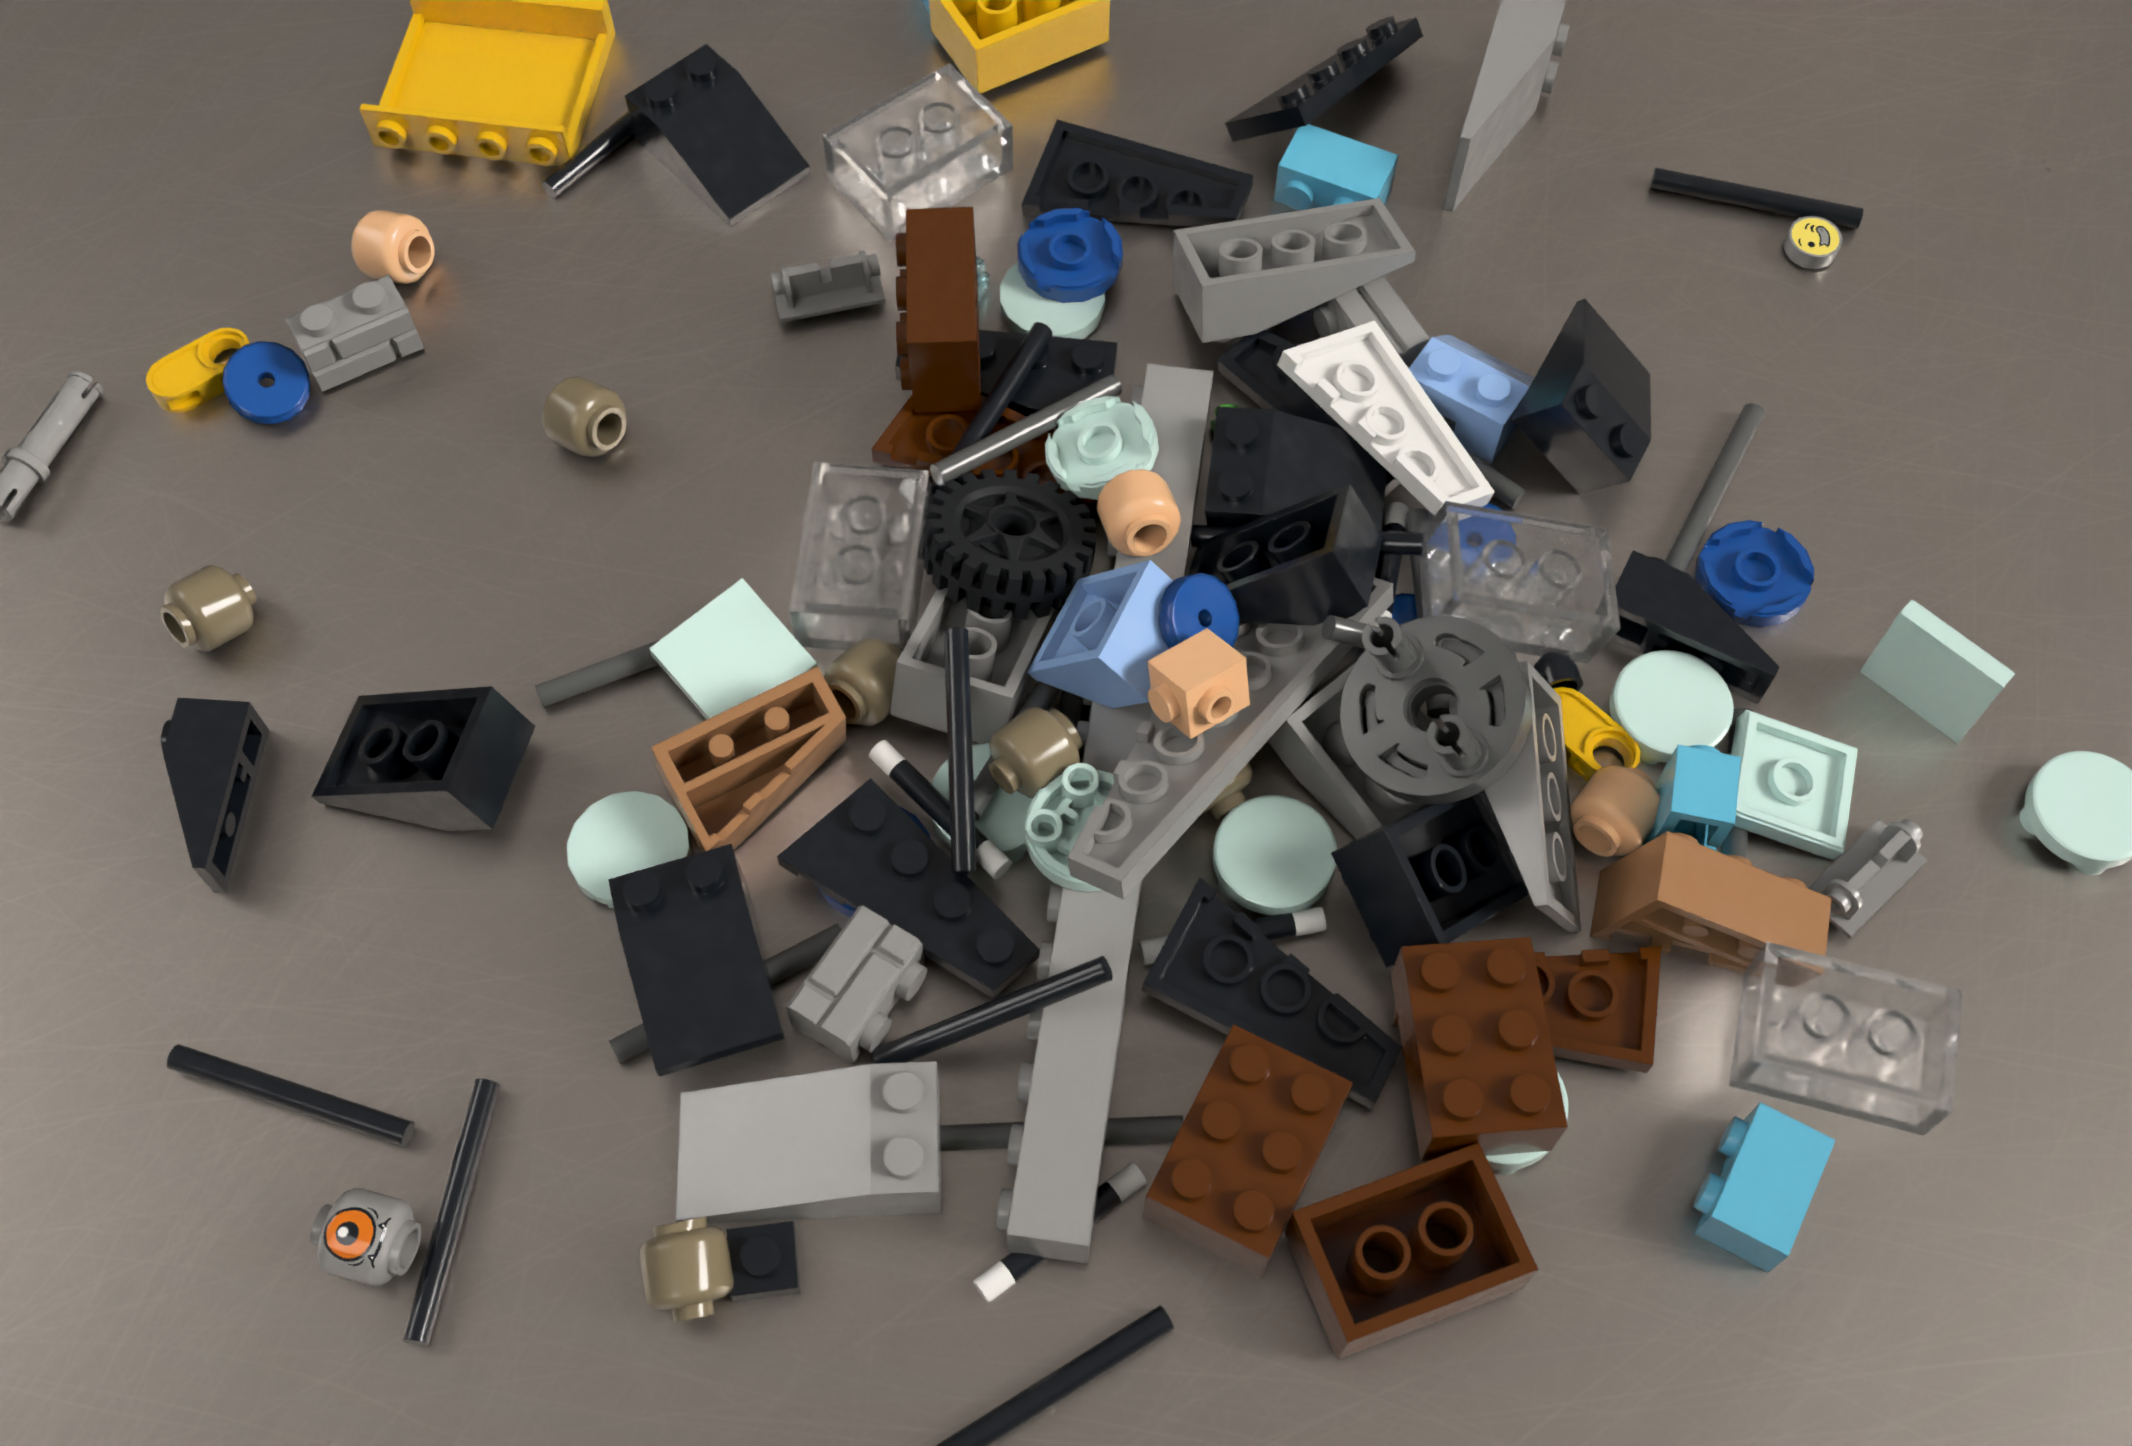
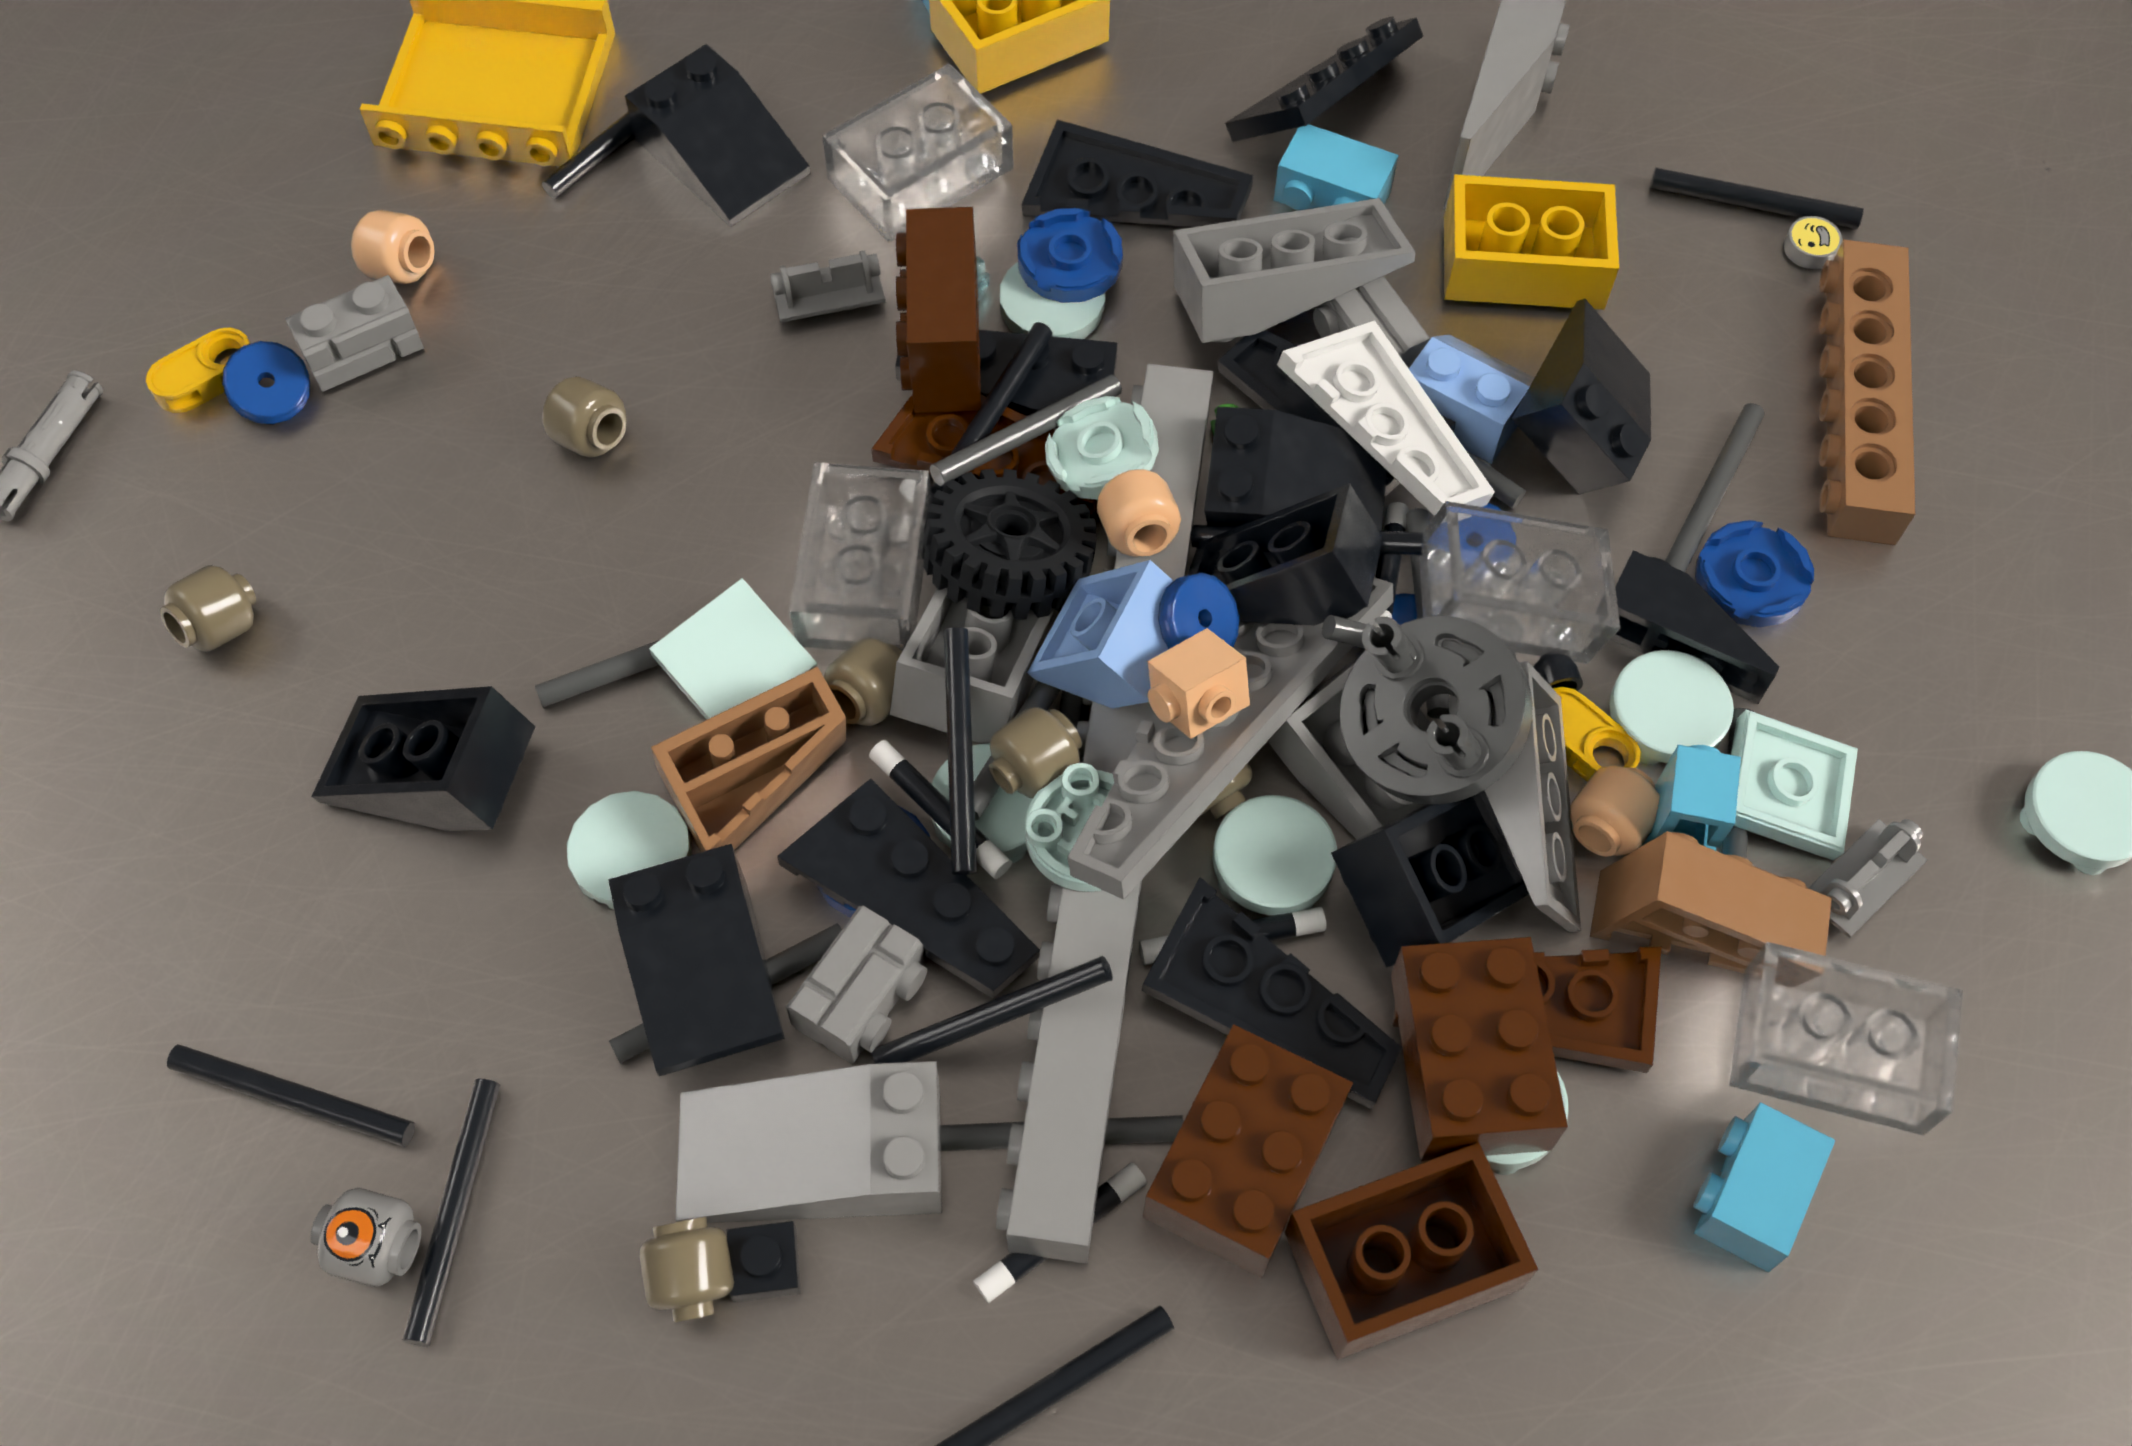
(212, 767): black slope -> none
(1530, 241): none -> yellow brick
(1867, 393): none -> medium nougat brick
(1936, 671): light aqua tile -> none

